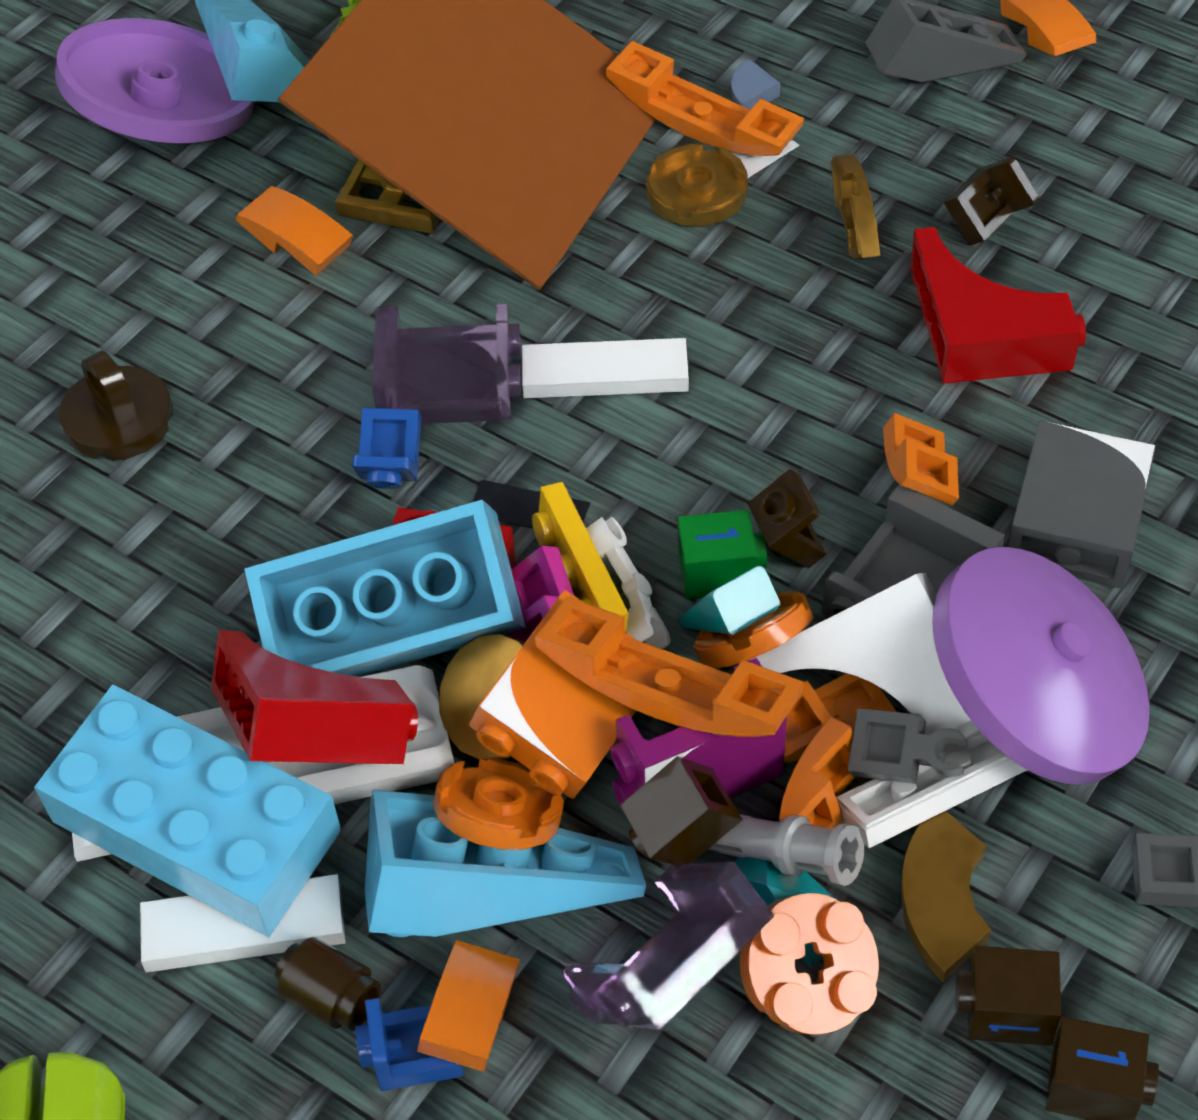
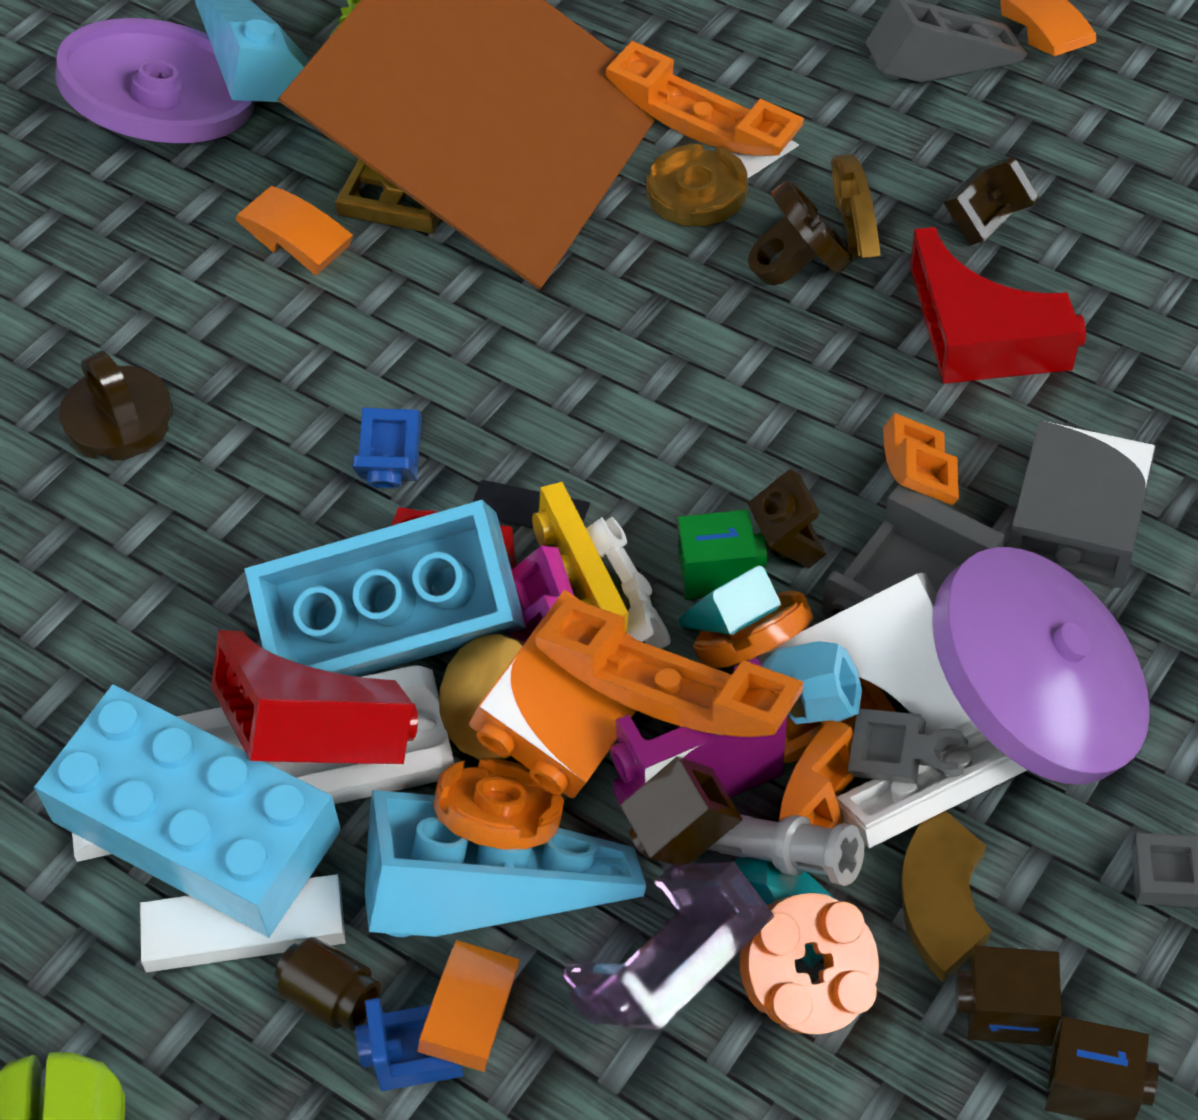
(447, 370): clear purple panel -> none
(604, 368): white tile -> none
(752, 83): sand blue tile -> none
(800, 236): none -> dark brown tile
(829, 679): none -> medium azure rock

